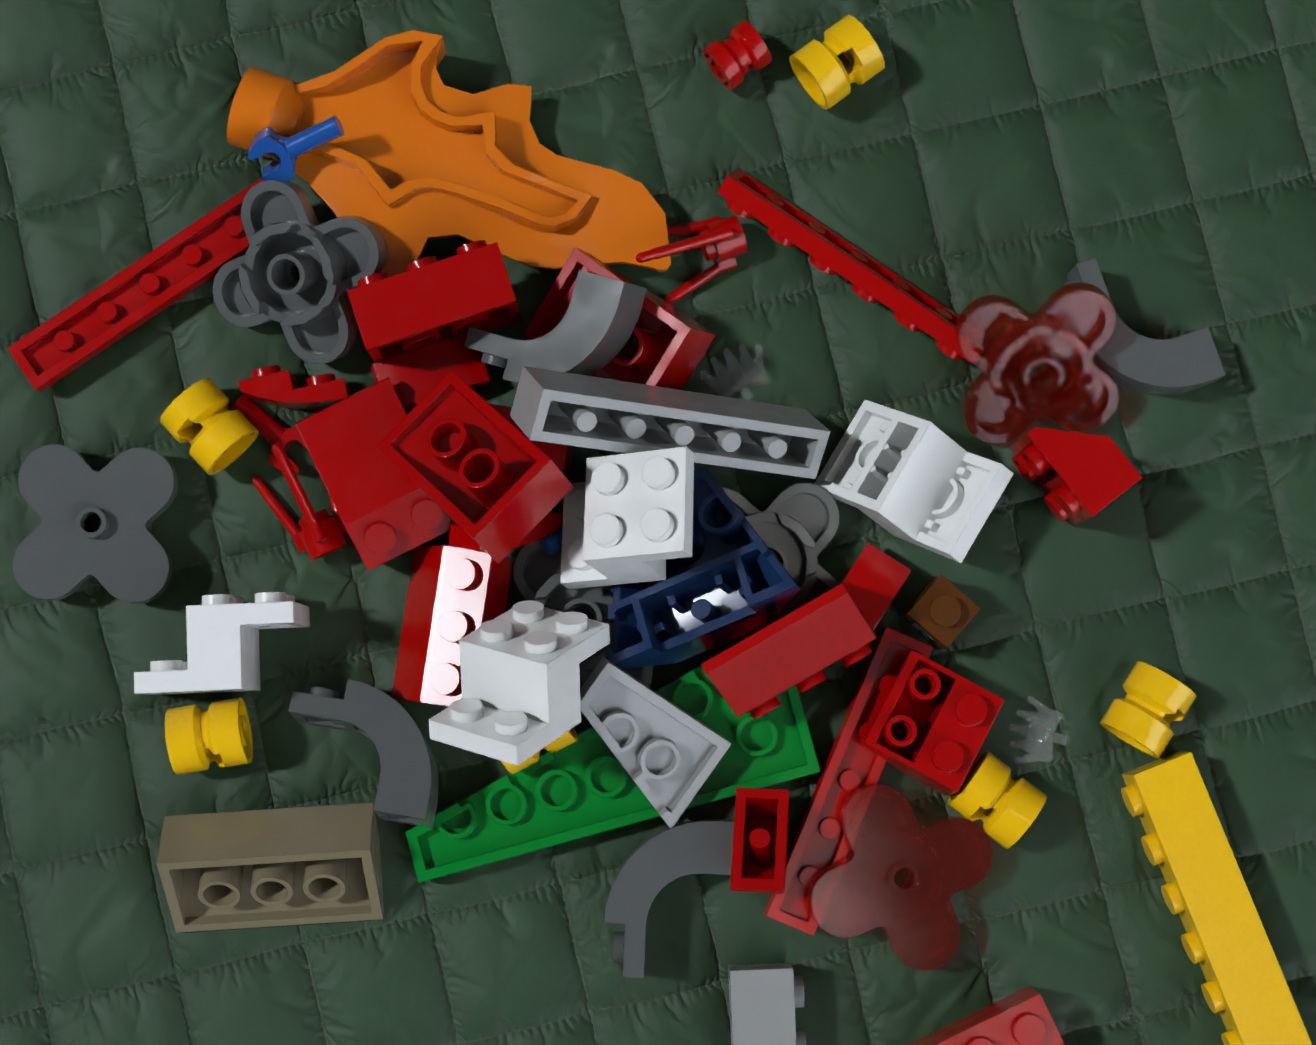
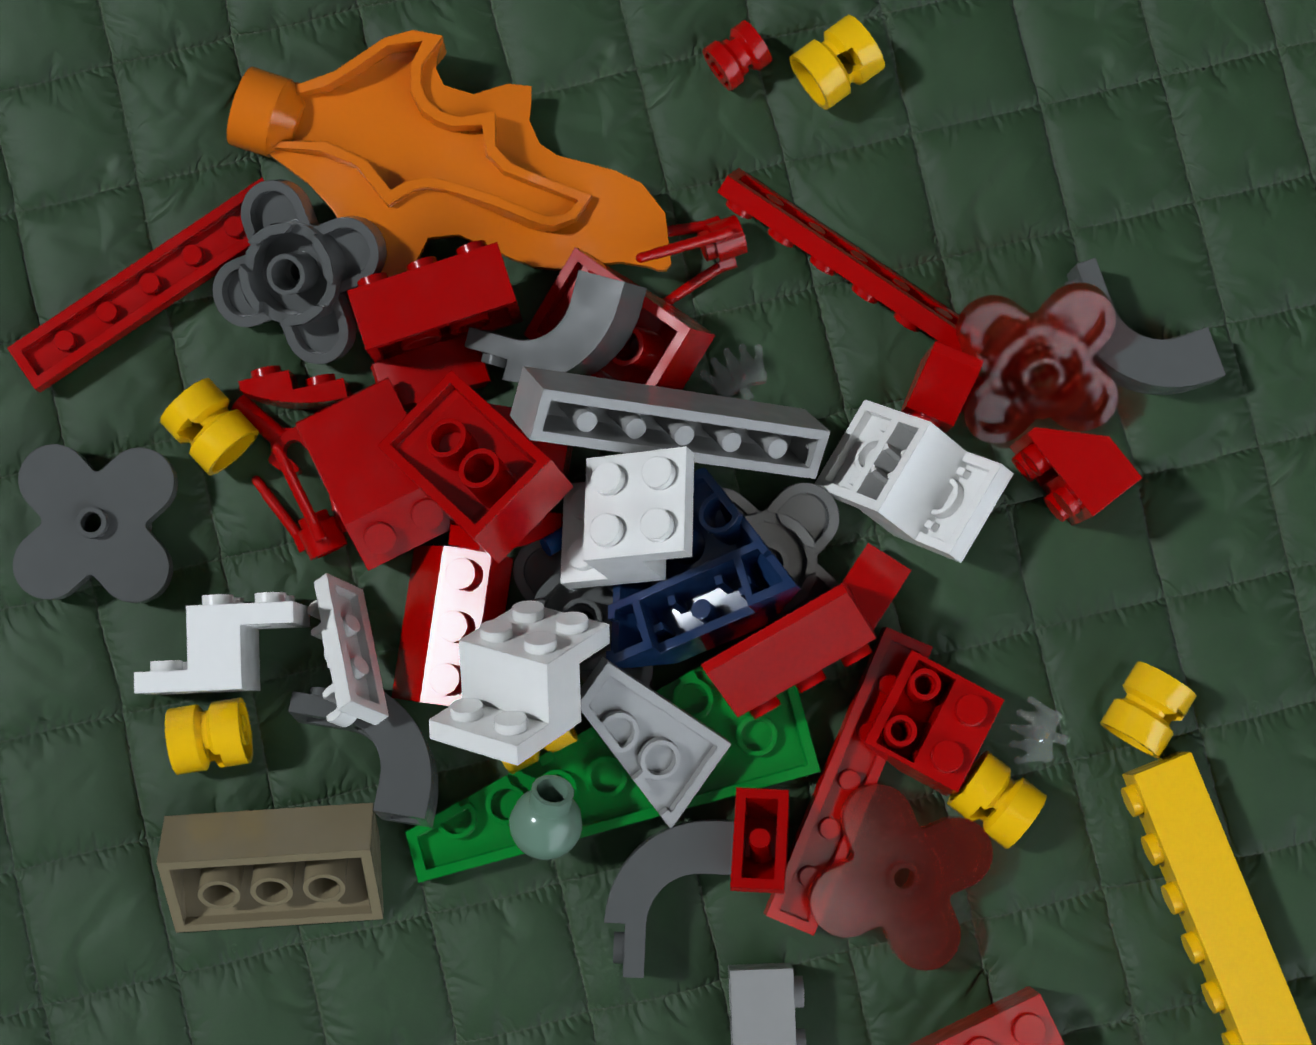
(291, 147): blue bar -> none
(348, 652): none -> white plate
(546, 819): none -> sand green piece
(940, 612): reddish brown brick -> none
(942, 385): none -> red slope

